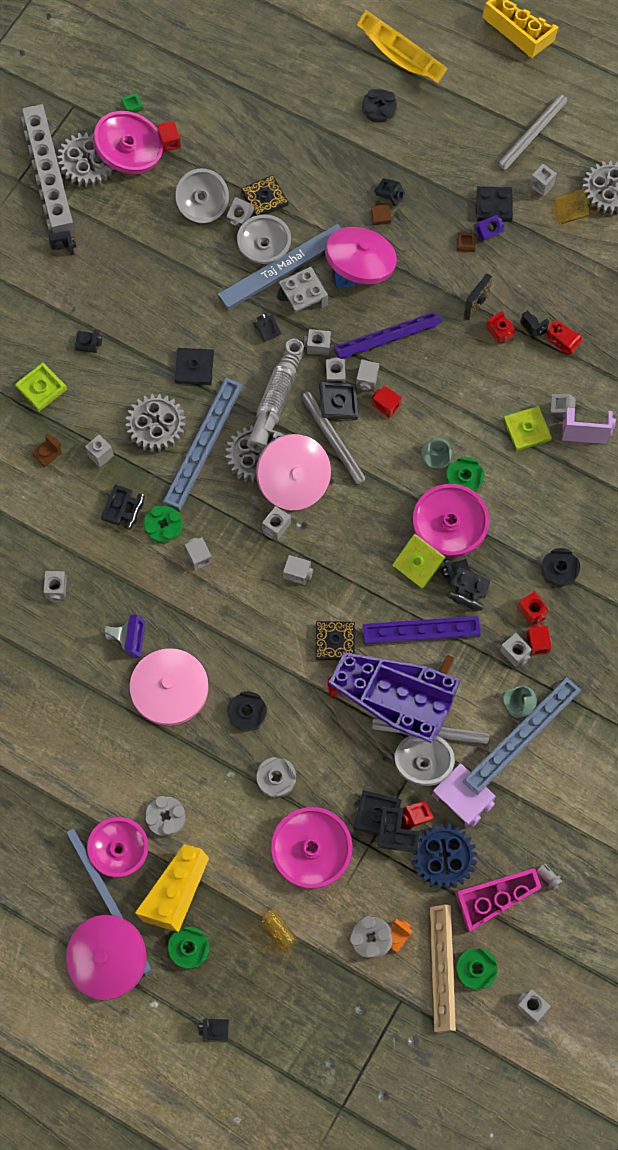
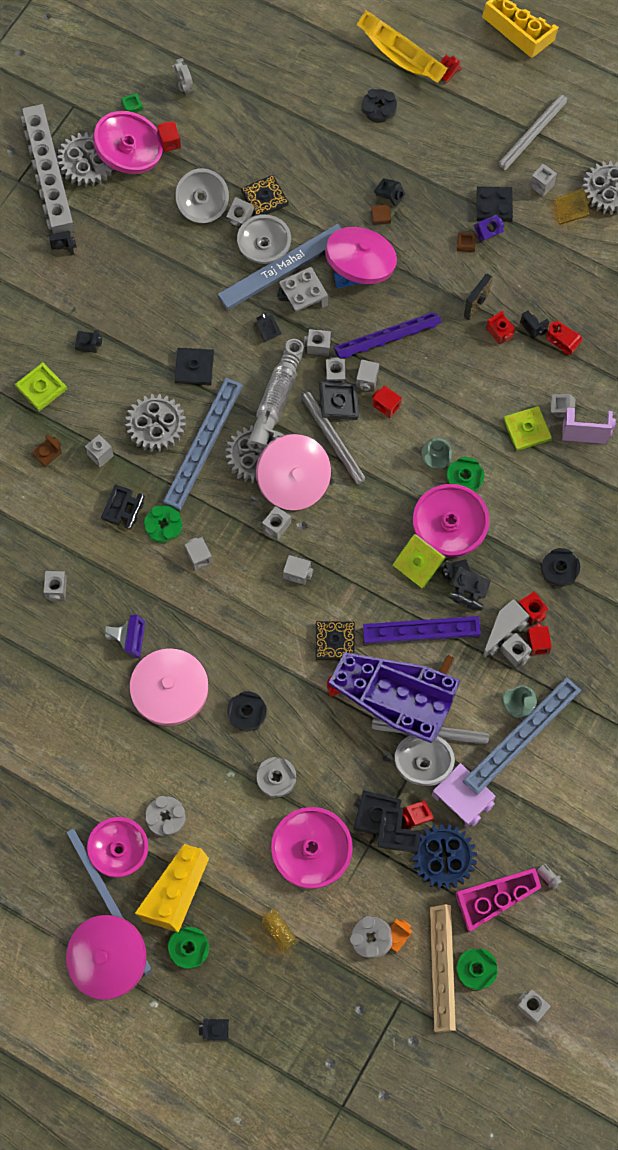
(183, 75): none -> light grey plate
(452, 65): none -> red bracket
(508, 621): none -> light grey slope

